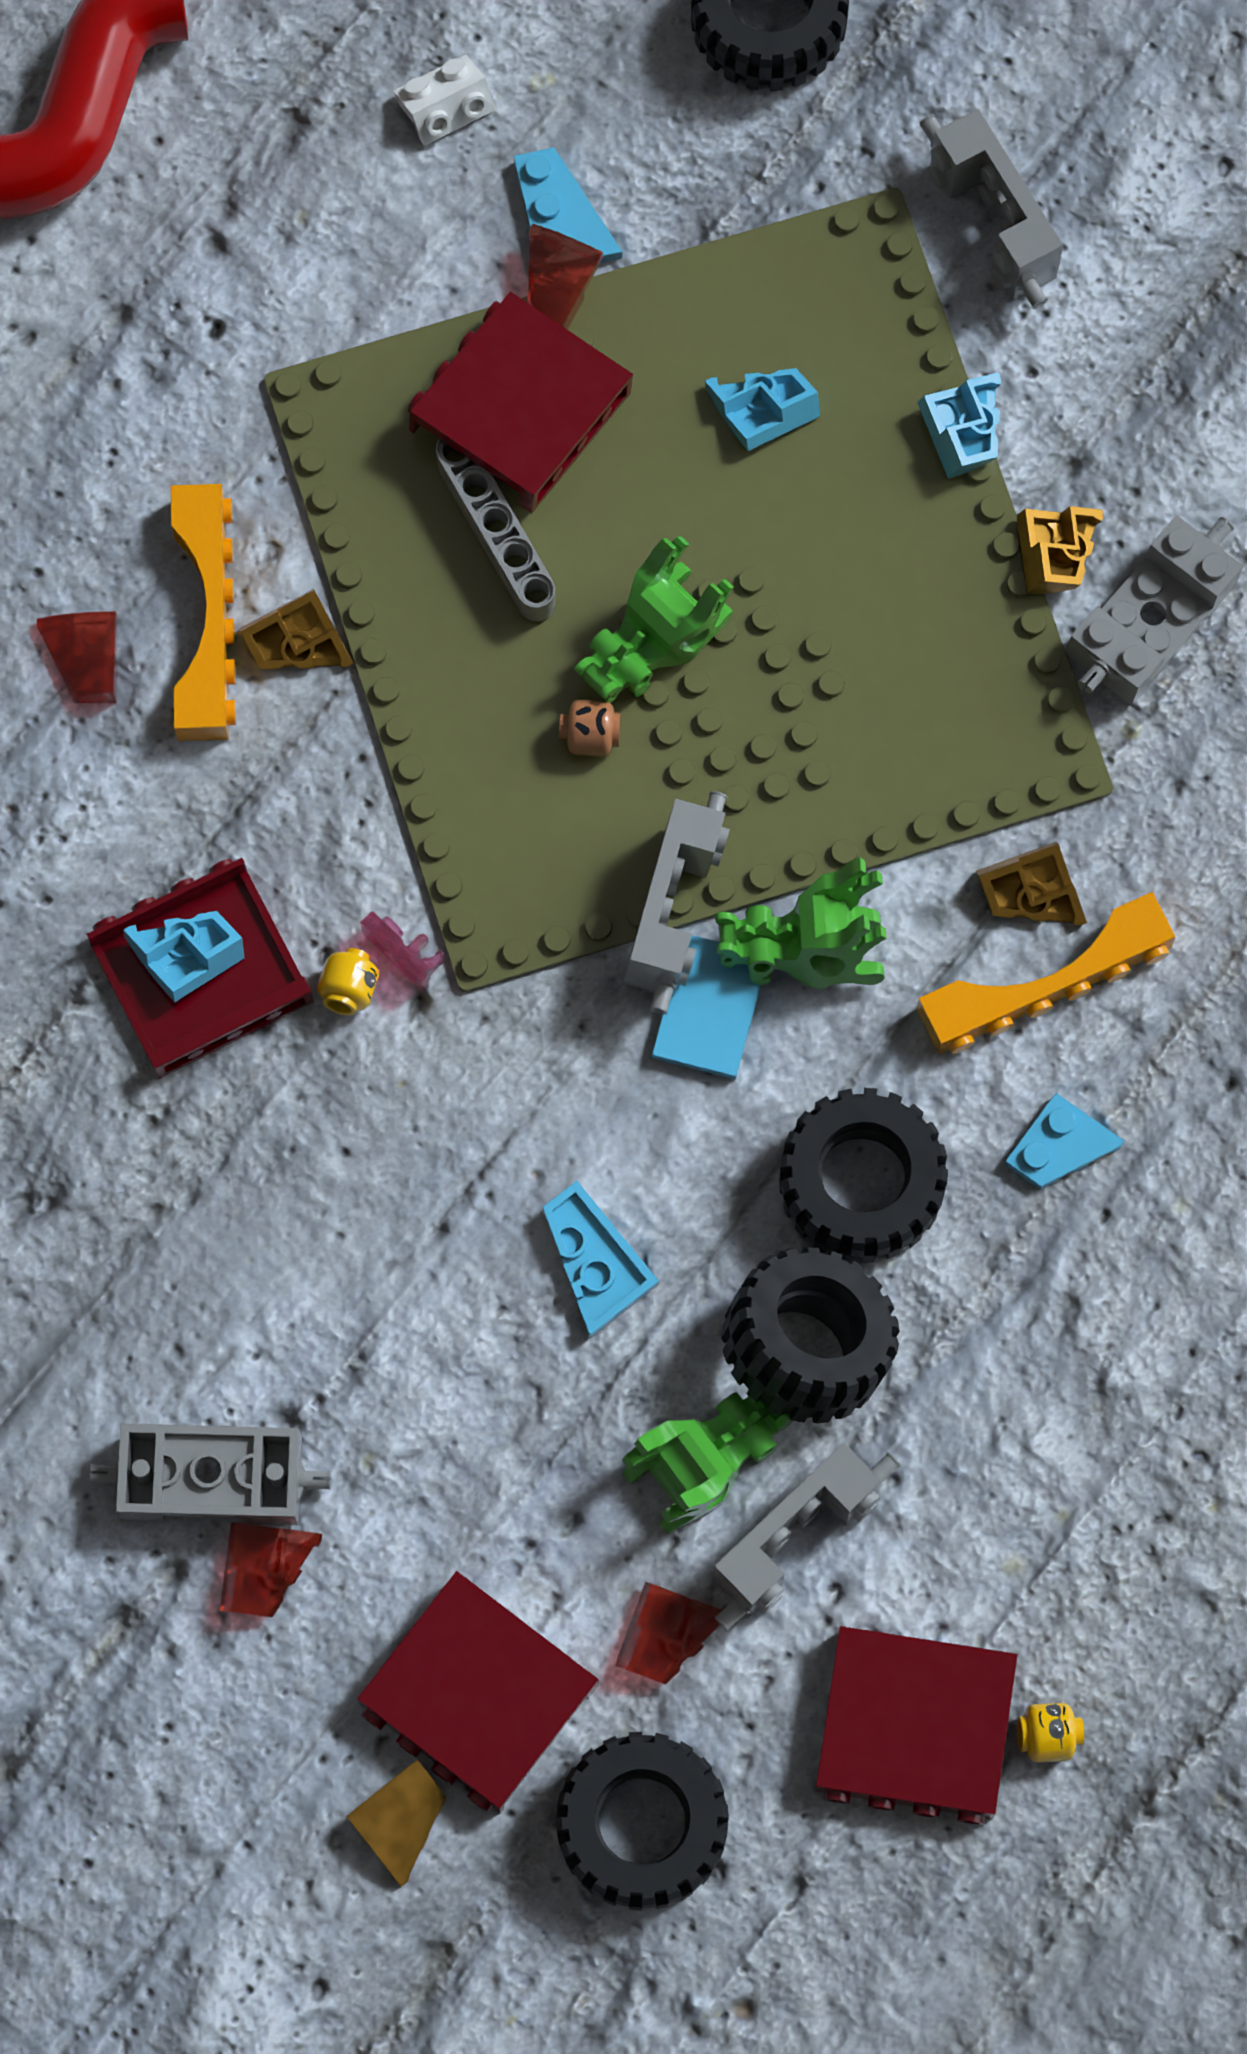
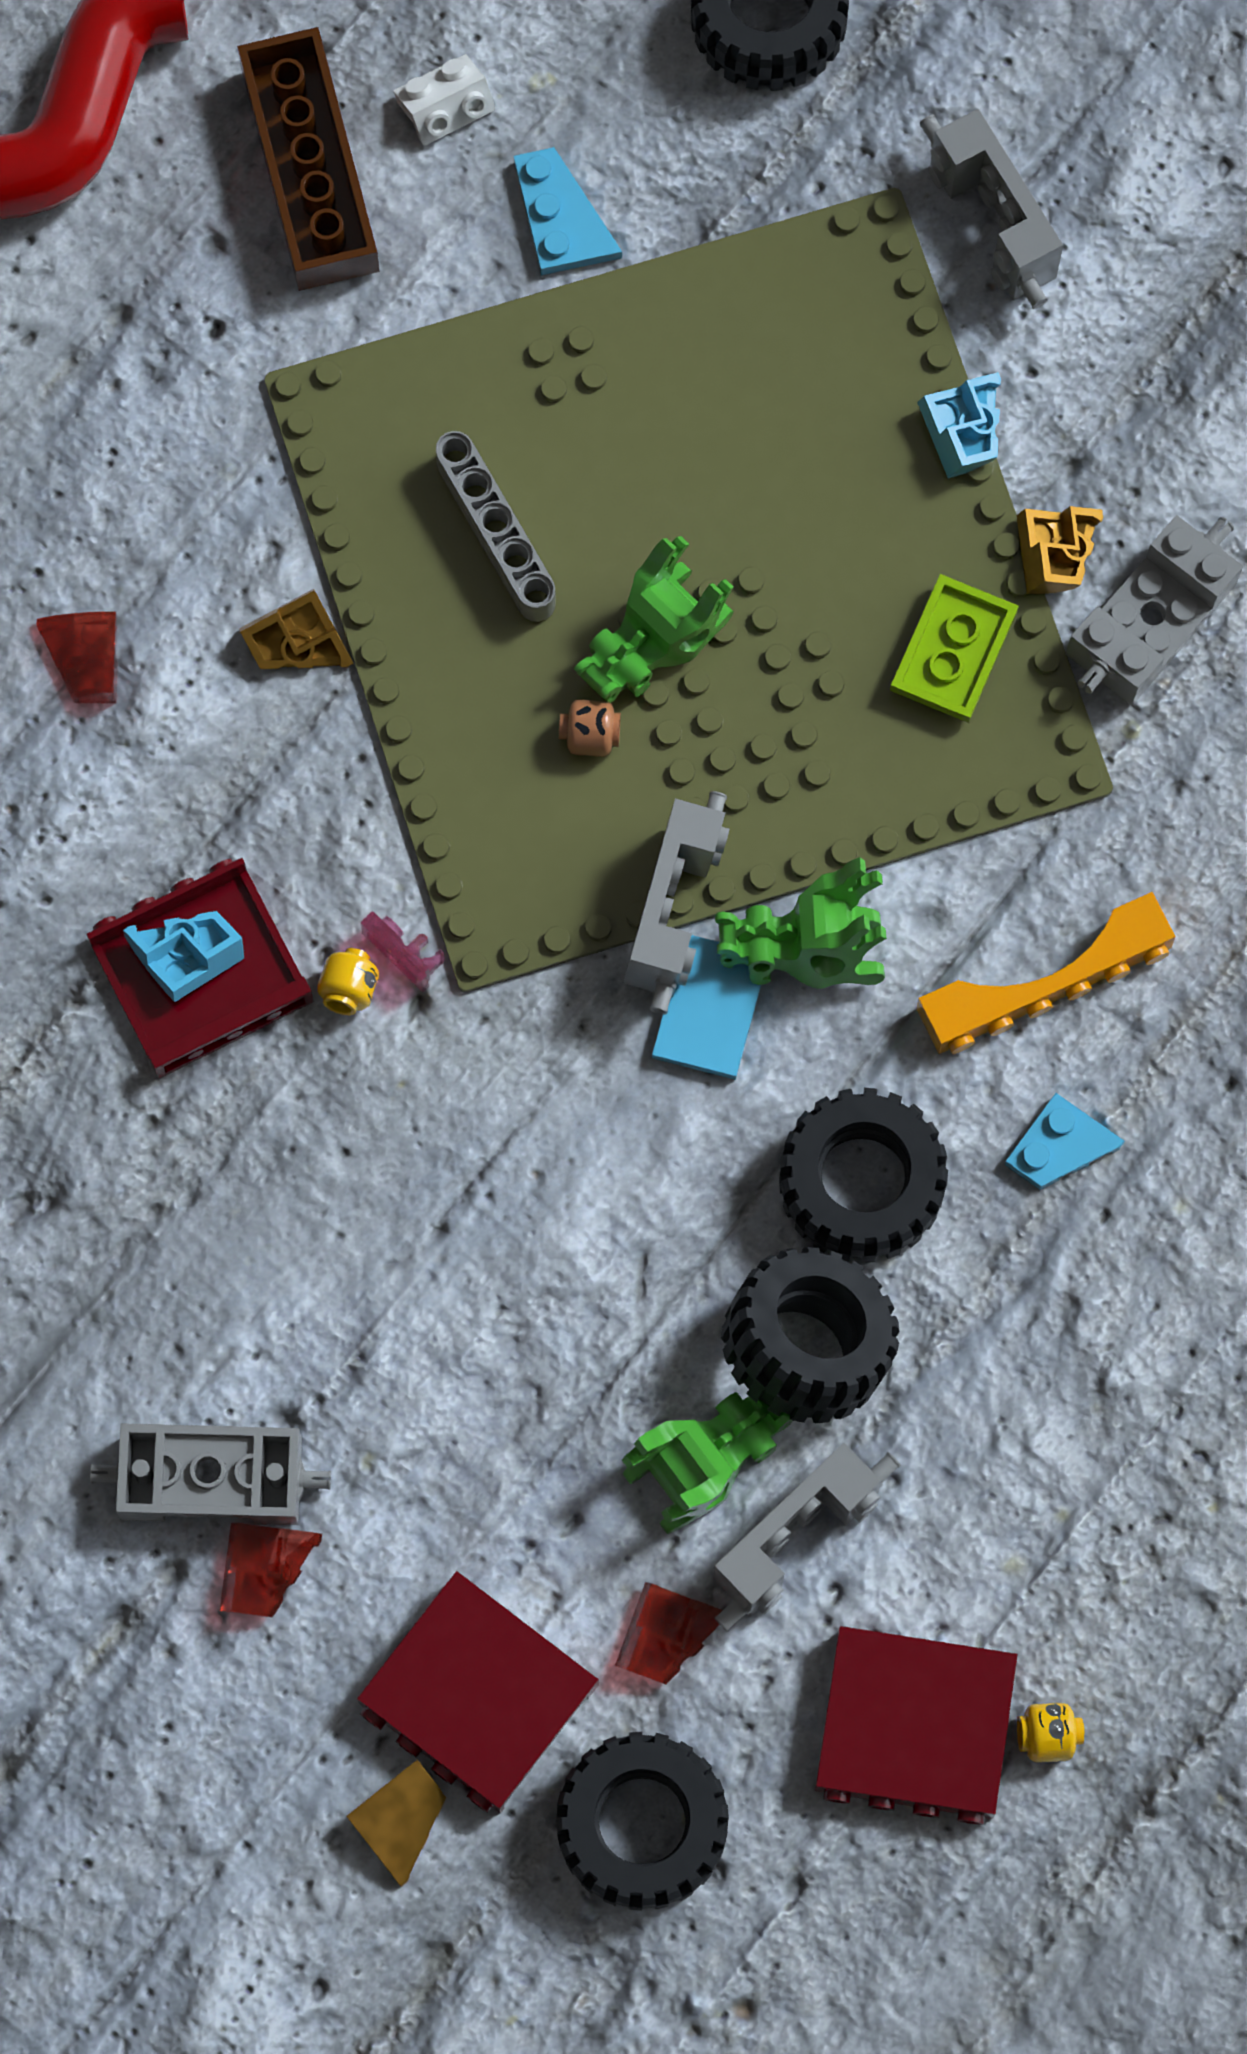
(202, 692): light orange arch -> none
(308, 159): none -> reddish brown brick
(521, 398): dark red panel -> none
(559, 273): clear red slope -> none
(596, 1258): medium azure wing -> none
(765, 405): medium azure slope -> none
(954, 648): none -> lime plate
(1032, 887): pearl gold slope -> none

